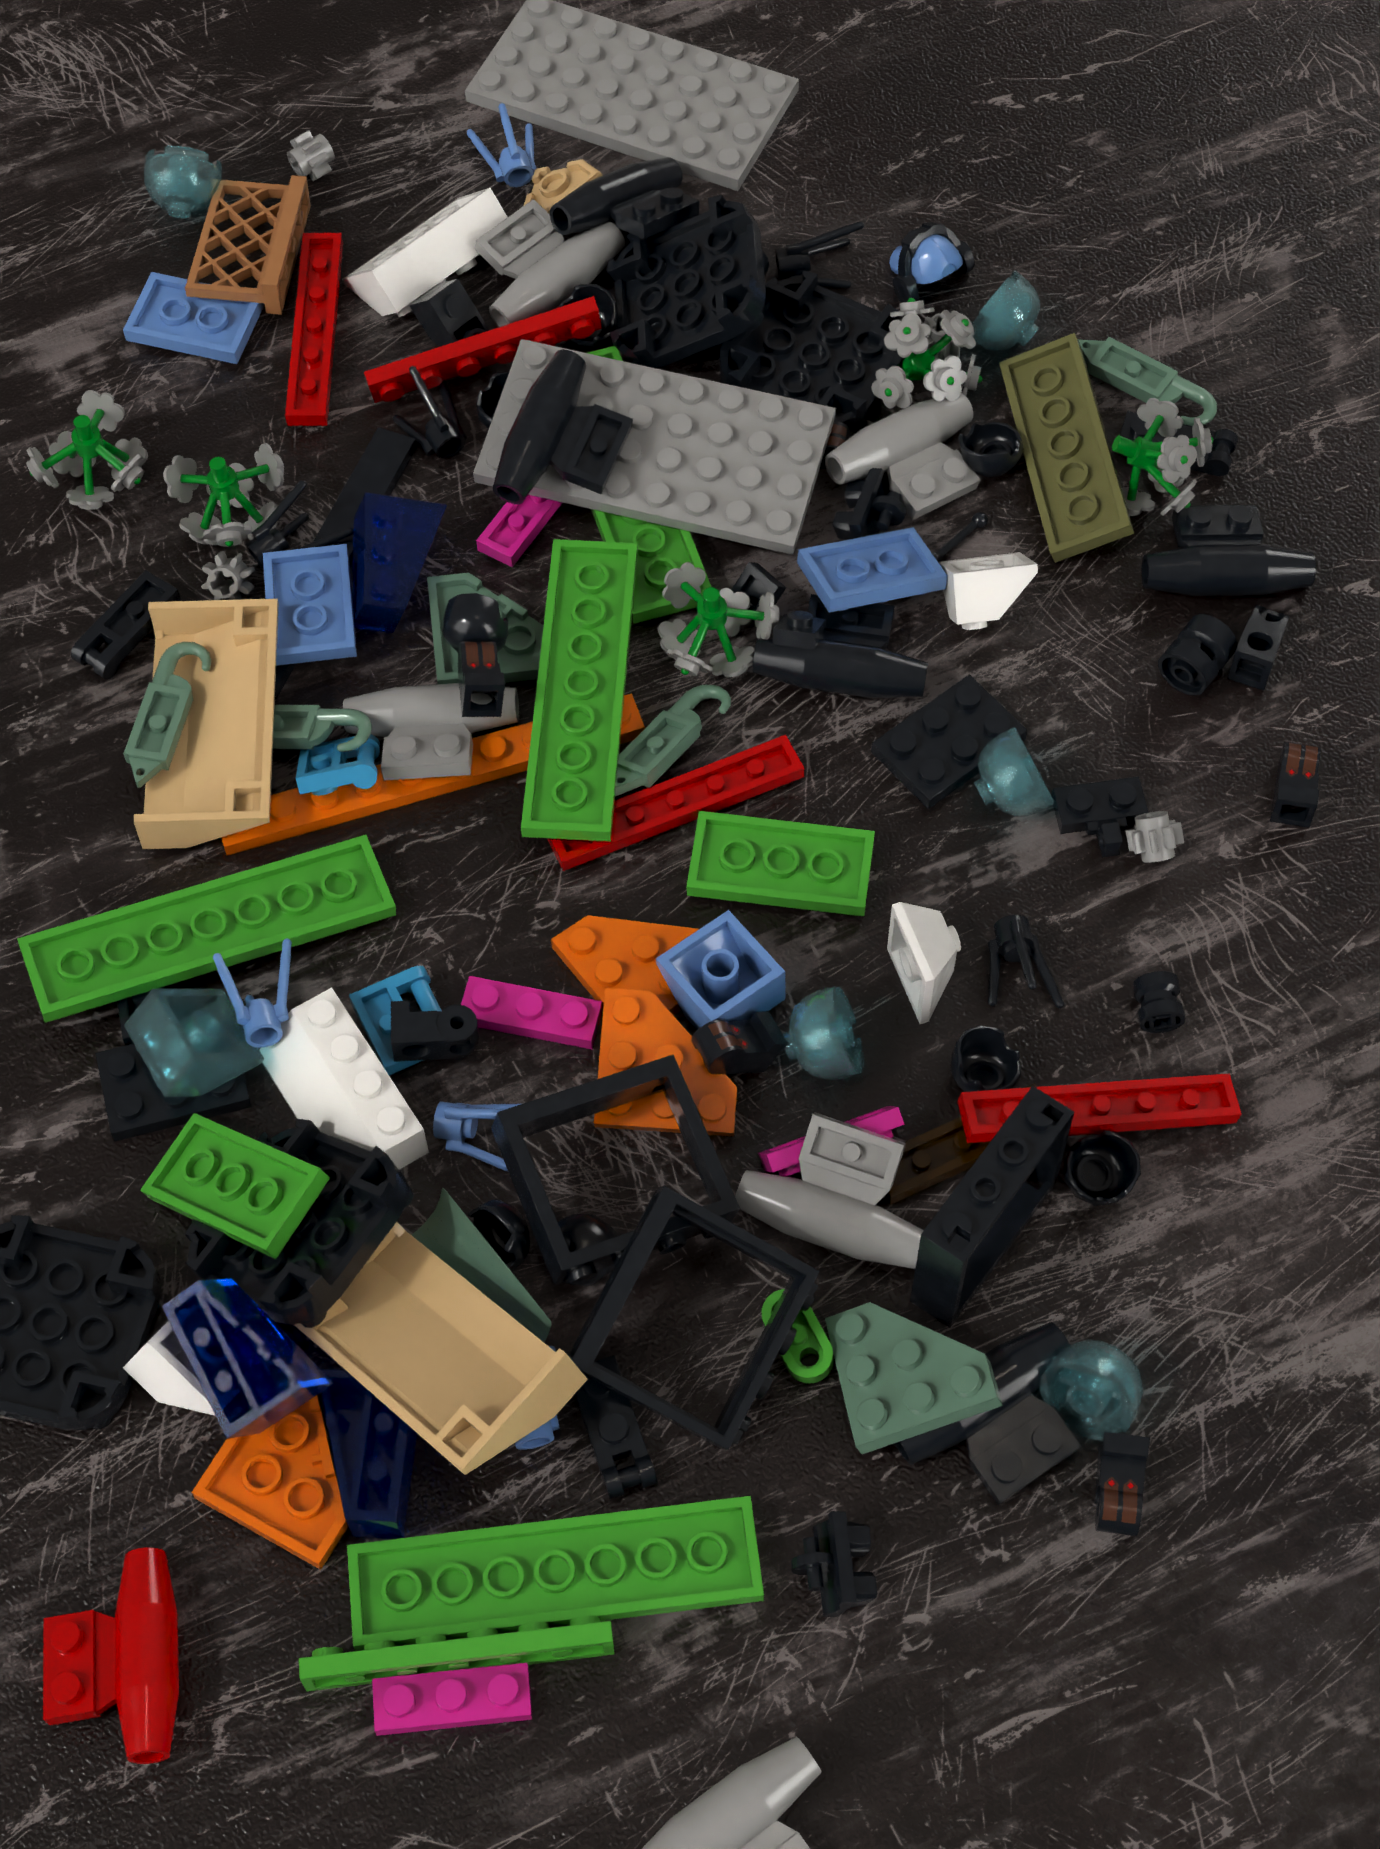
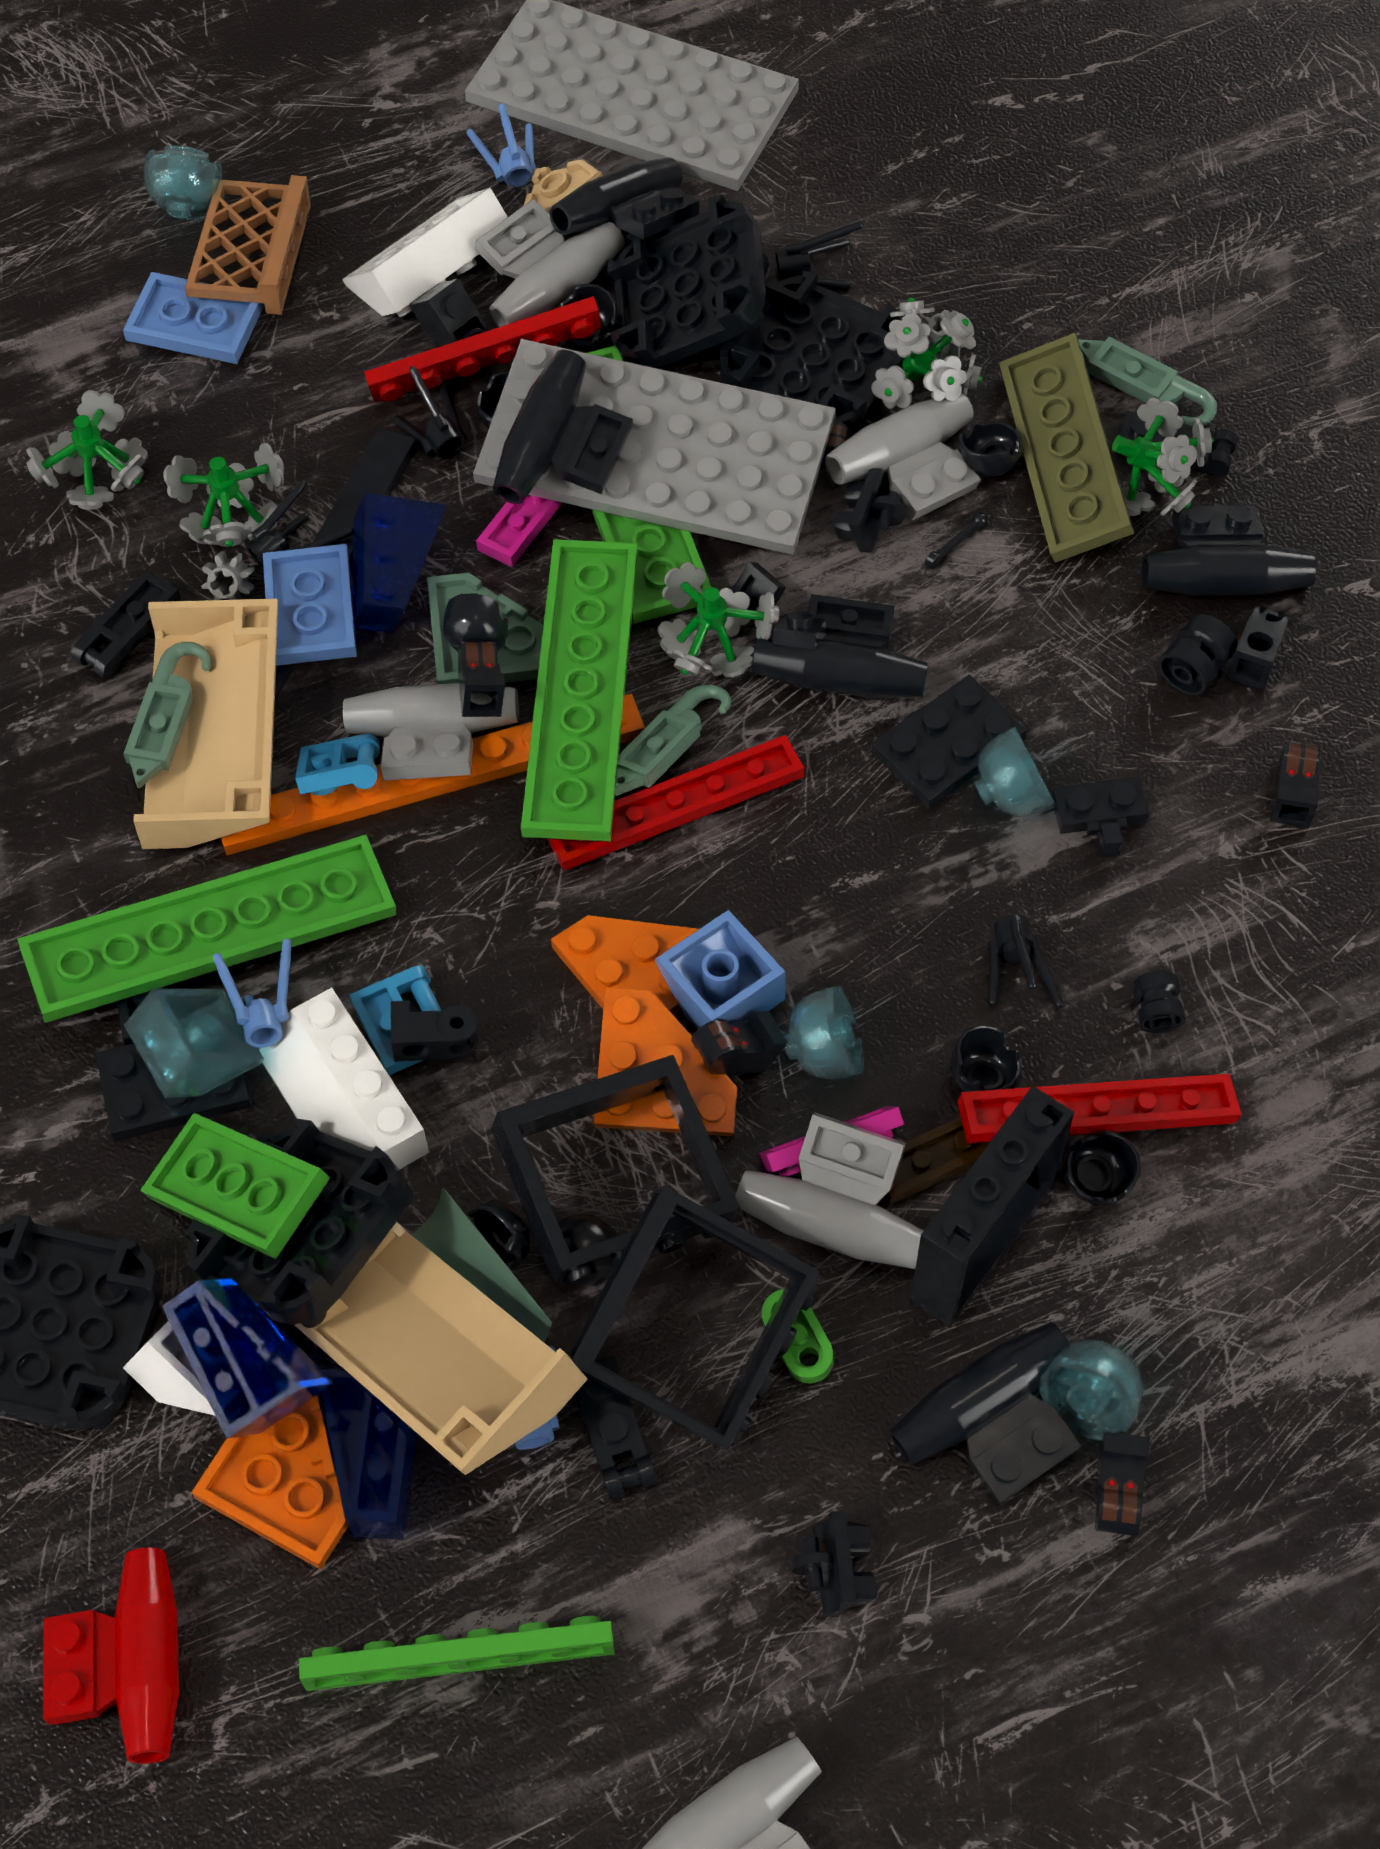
(310, 155): light grey gear -> none
(310, 725): sand green plate -> none
(314, 330): red plate -> none
(451, 1699): dark pink plate -> none
(460, 1121): medium blue plant -> none
(533, 1012): dark pink plate -> none
(555, 1572): bright green plate -> none
(781, 863): bright green plate -> none
(871, 569): medium blue plate -> none
(905, 1376): sand green plate -> none
(922, 954): white slope -> none
(927, 257): cap -> none
(985, 587): white slope -> none
(1008, 315): clear light blue cylinder -> none
(1154, 836): light grey gear -> none

